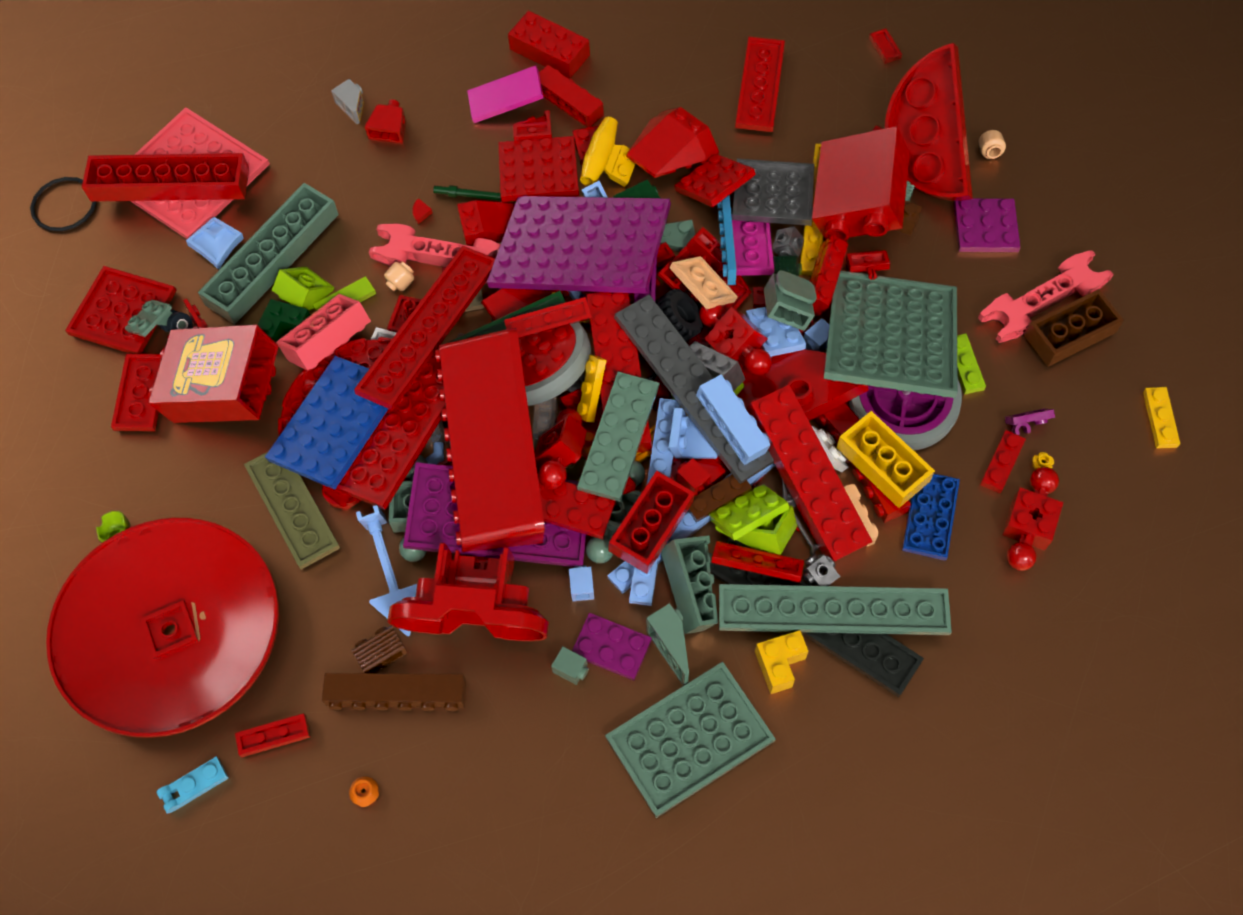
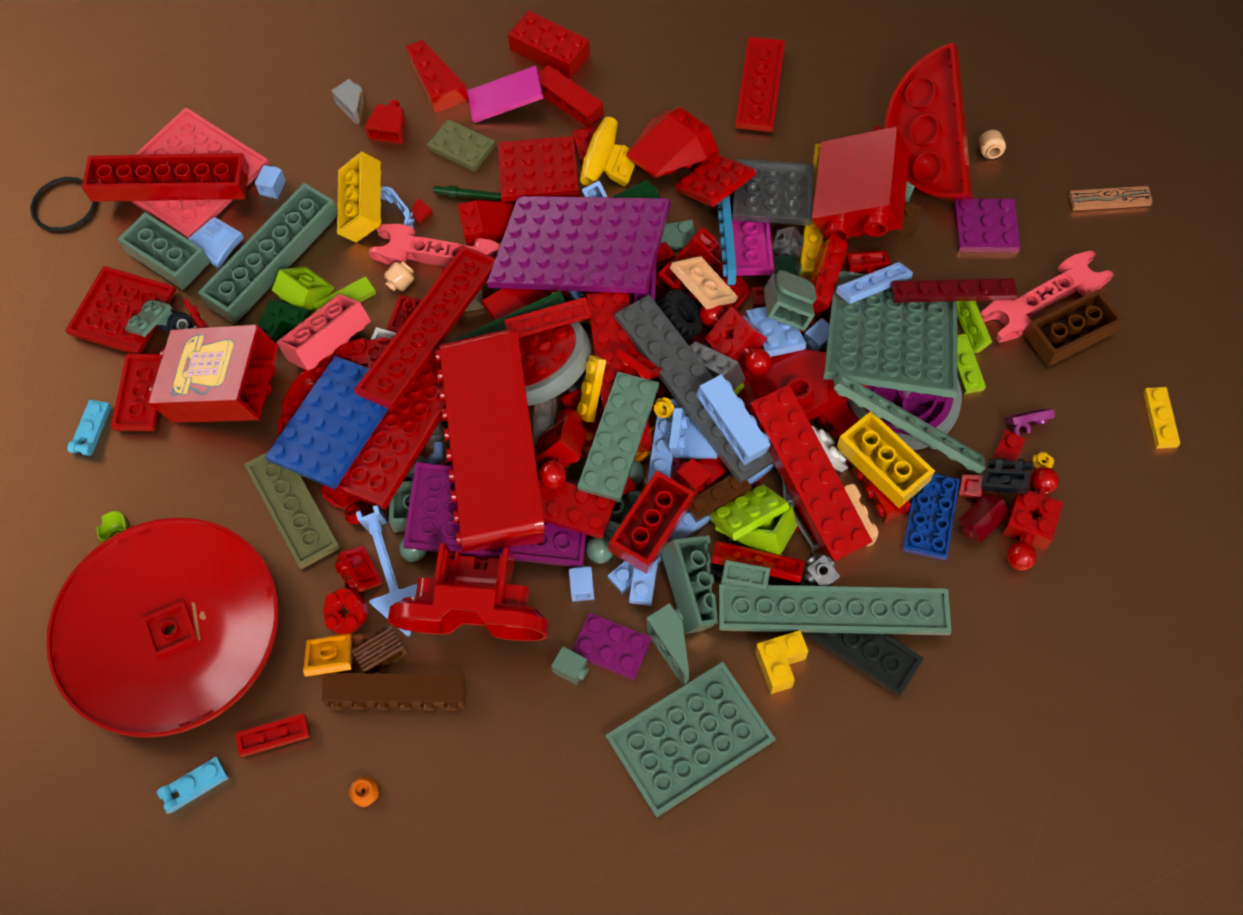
(90, 427): none -> medium azure plate
(163, 250): none -> sand green brick
(270, 181): none -> light blue brick
(328, 654): none -> light orange tile
(333, 611): none -> red plate
(350, 513): none -> red plate
(357, 570): none -> red bracket
(359, 197): none -> yellow brick
(388, 194): none -> light blue piece
(435, 77): none -> red wedge
(461, 145): none -> olive plate
(533, 128): red wing -> none
(635, 360): none -> red plate
(659, 408): none -> yellow plate
(746, 575): none -> sand green plate
(873, 282): none -> light blue plate
(885, 46): red tile -> none
(908, 422): none -> sand green plate
(953, 290): none -> dark red plate
(971, 486): none -> red plate
(973, 325): none -> lime plate
(983, 517): none -> dark red brick
(1007, 481): none -> black plate
(1110, 198): none -> nougat tile

